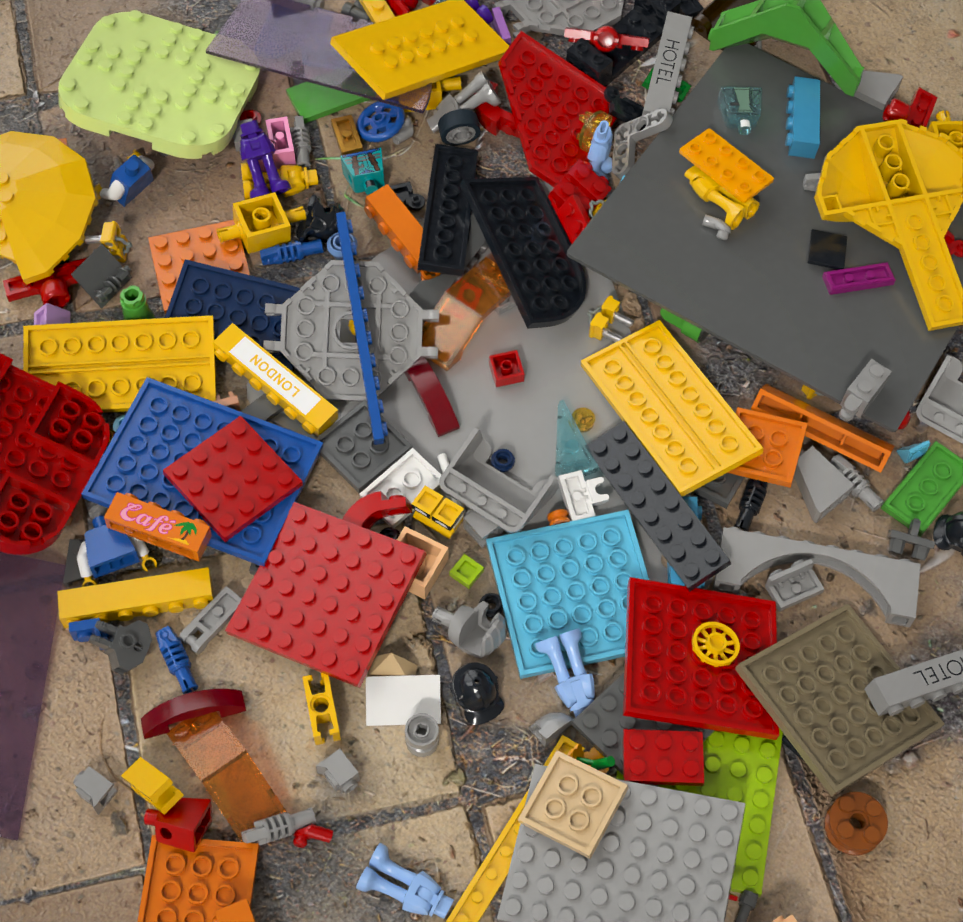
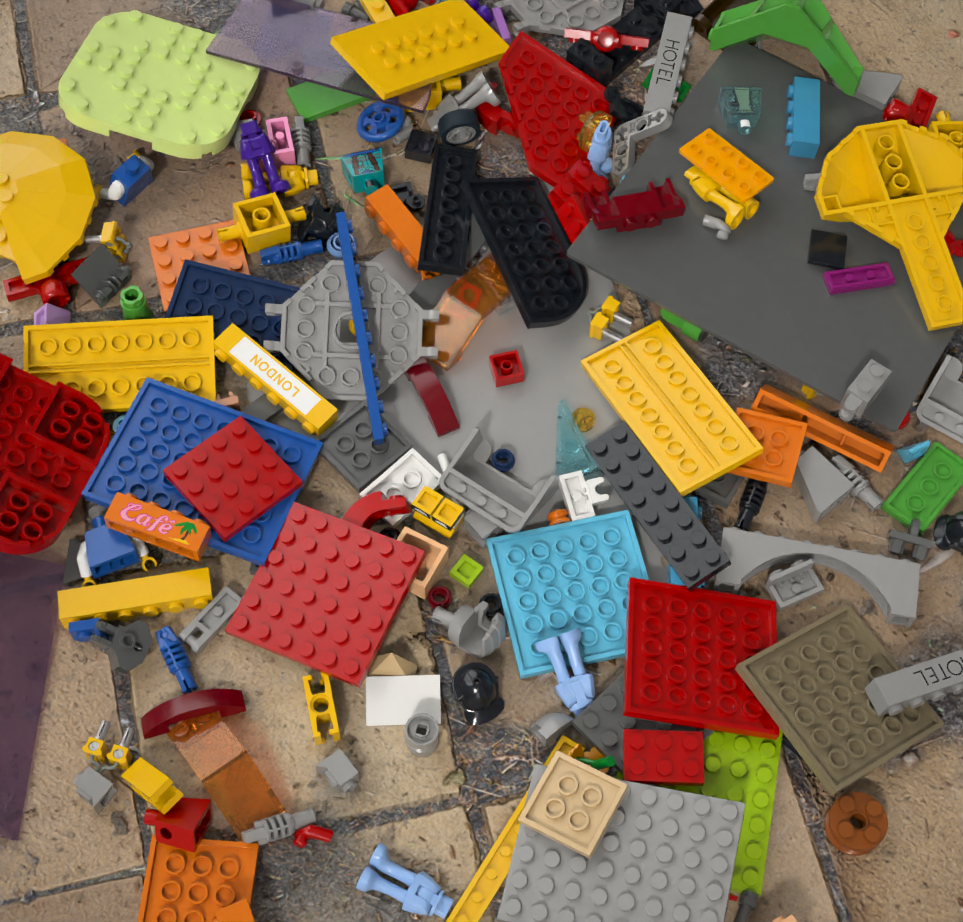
(97, 750): none -> piece
(346, 135): pearl gold plate -> none
(421, 146): none -> black piece
(439, 591): none -> dark red plate
(635, 209): none -> dark red bracket
(715, 644): yellow wheel -> none

